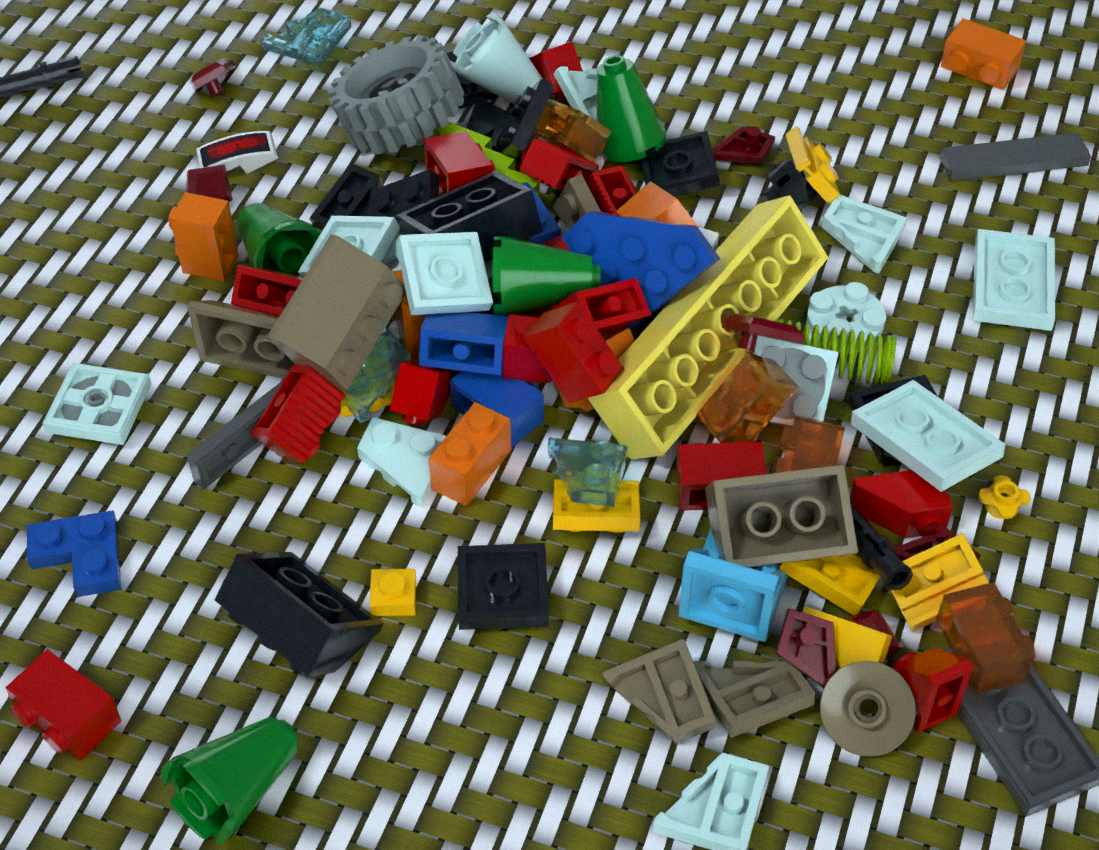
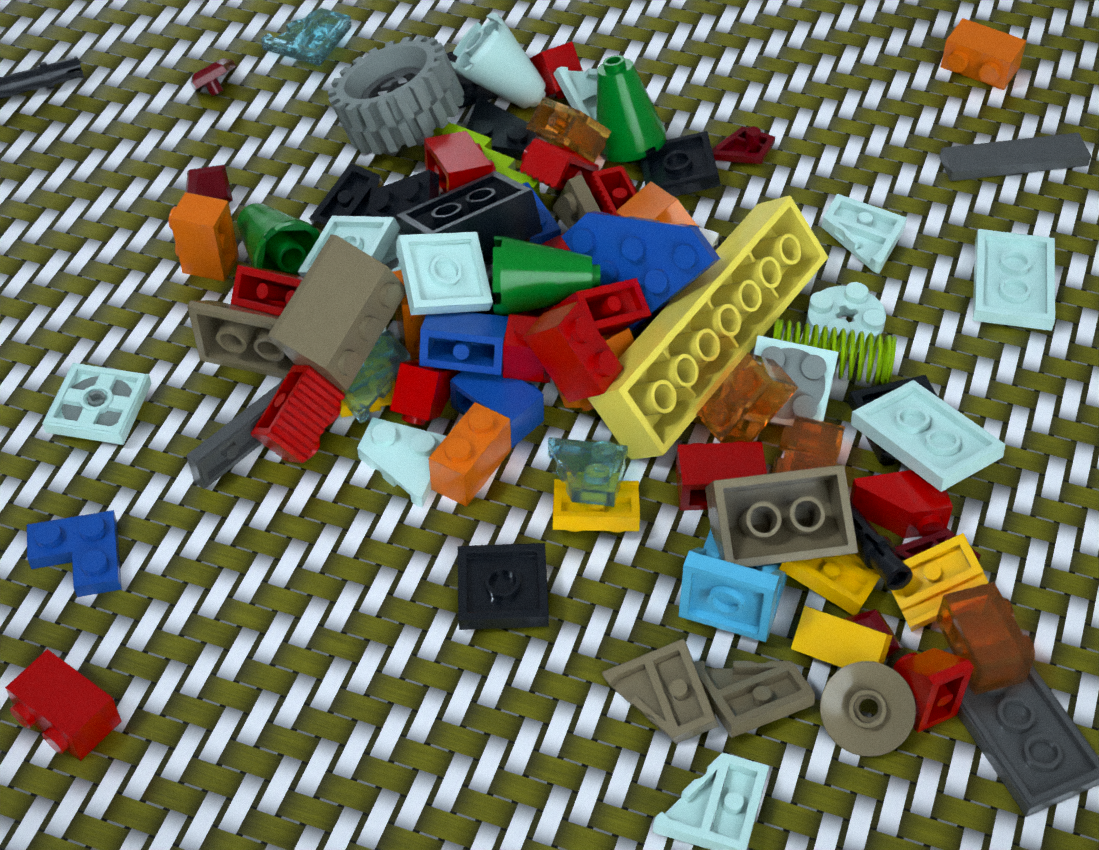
(229, 776): green cone -> none
(245, 149): slope -> none
(296, 611): black slope -> none
(393, 592): yellow plate -> none
(526, 114): black plate -> none
(754, 326): dark red piece -> none
(791, 182): black piece -> none
(808, 645): dark red piece -> none
(815, 164): yellow plate -> none
(1001, 506): yellow plate -> none

